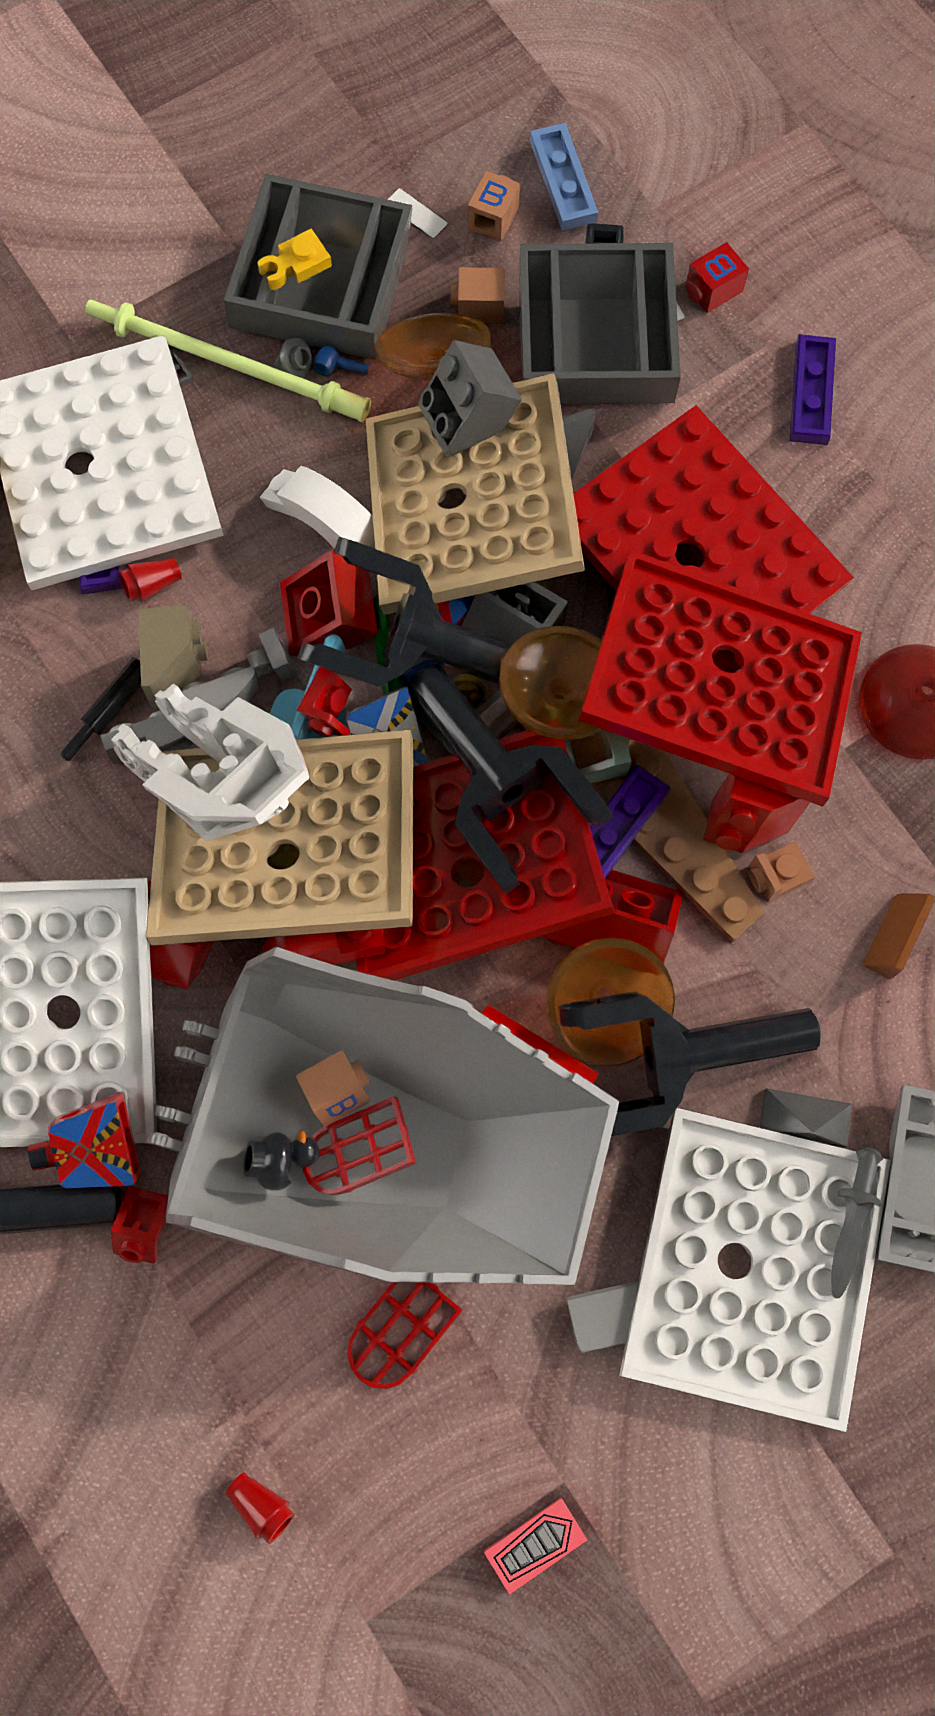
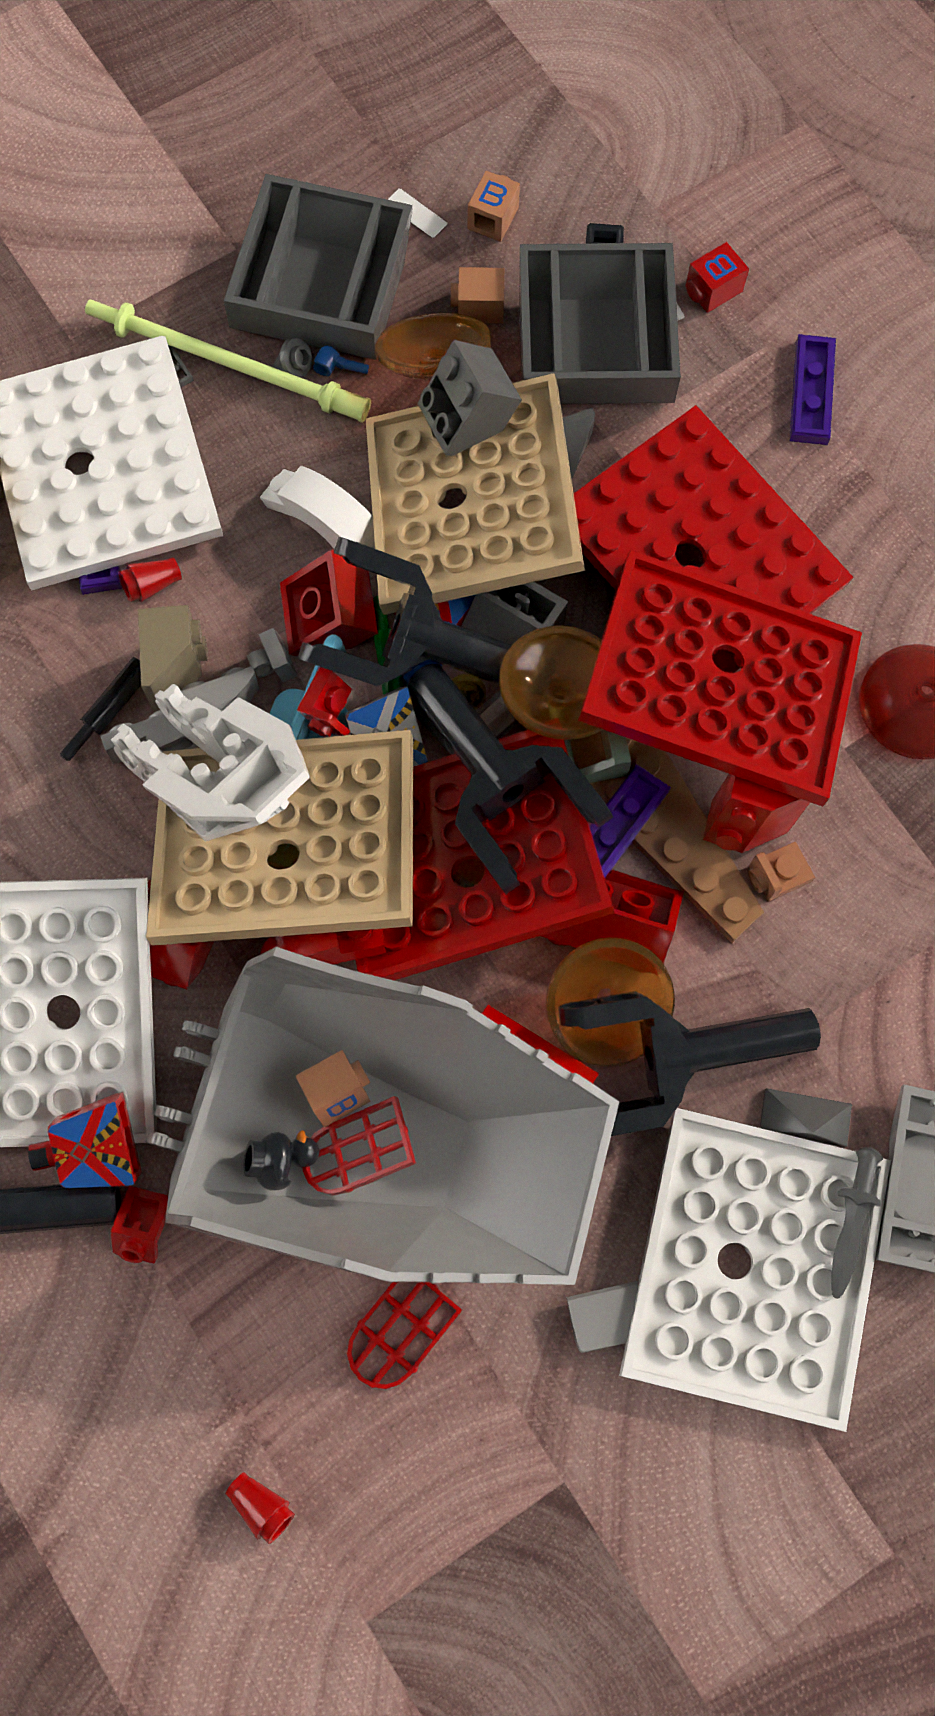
(299, 256): yellow plate -> none
(535, 1545): tile -> none
(563, 176): medium blue plate -> none
(898, 933): dark orange slope -> none

